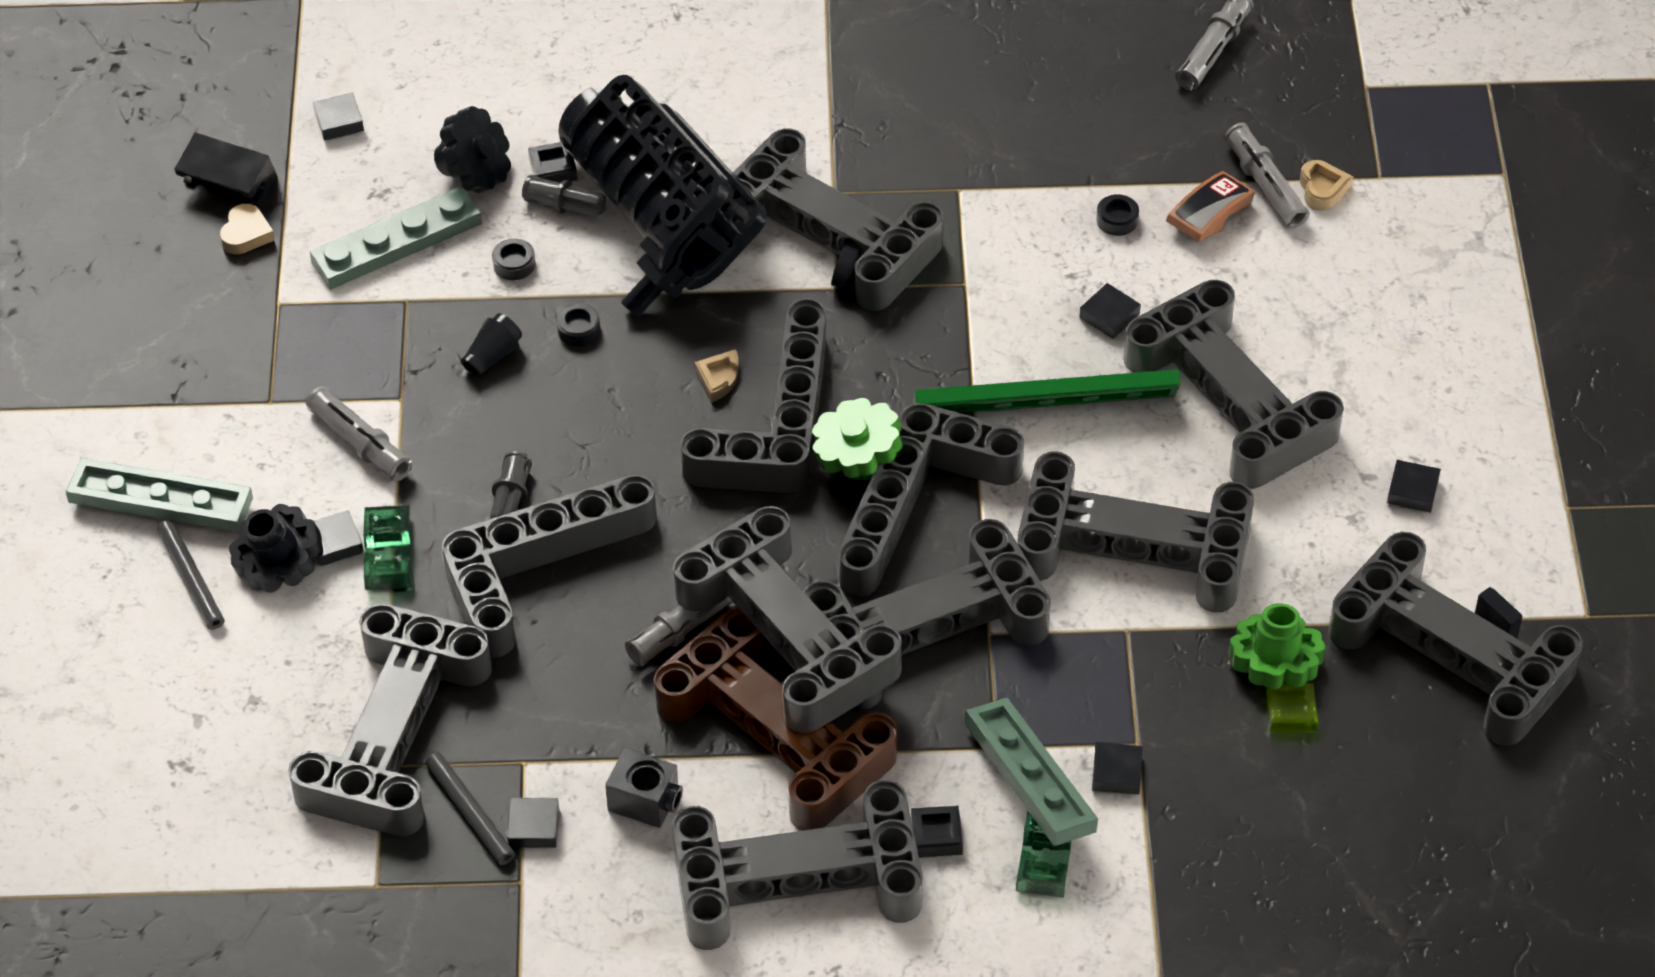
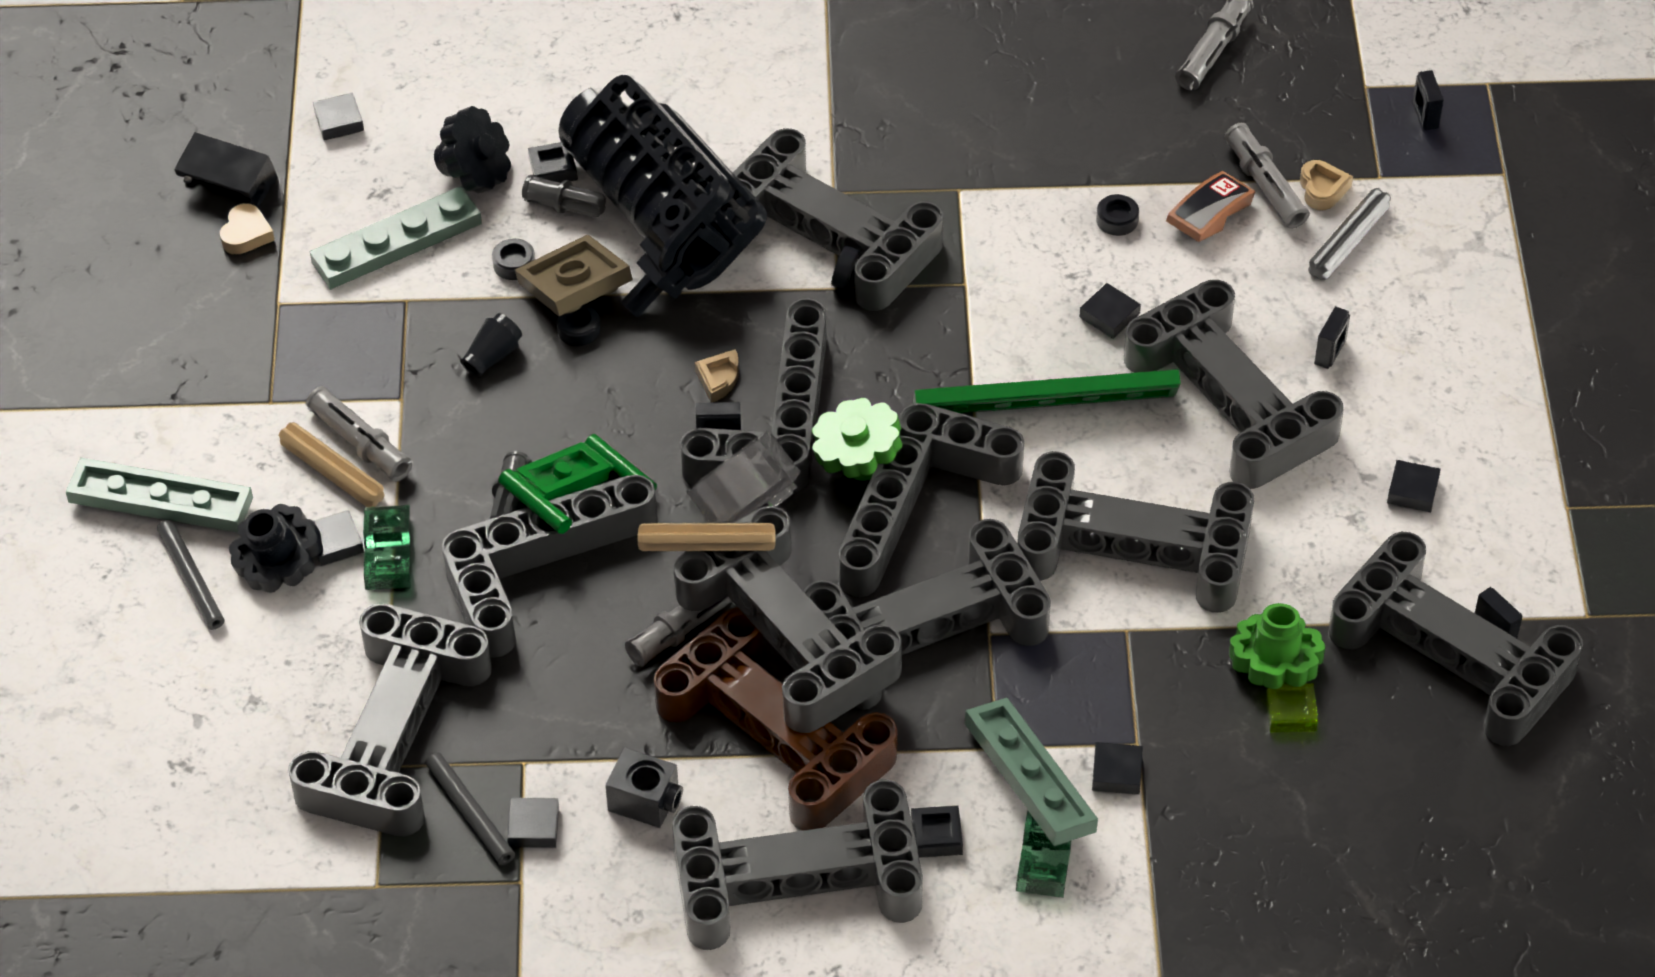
(331, 465): none -> tan axle
(563, 474): none -> green plate
(574, 275): none -> dark tan plate
(706, 537): none -> tan axle
(718, 415): none -> black tile
(746, 481): none -> clear brick
(1332, 337): none -> black tile
(1349, 234): none -> axle
(1428, 100): none -> black tile

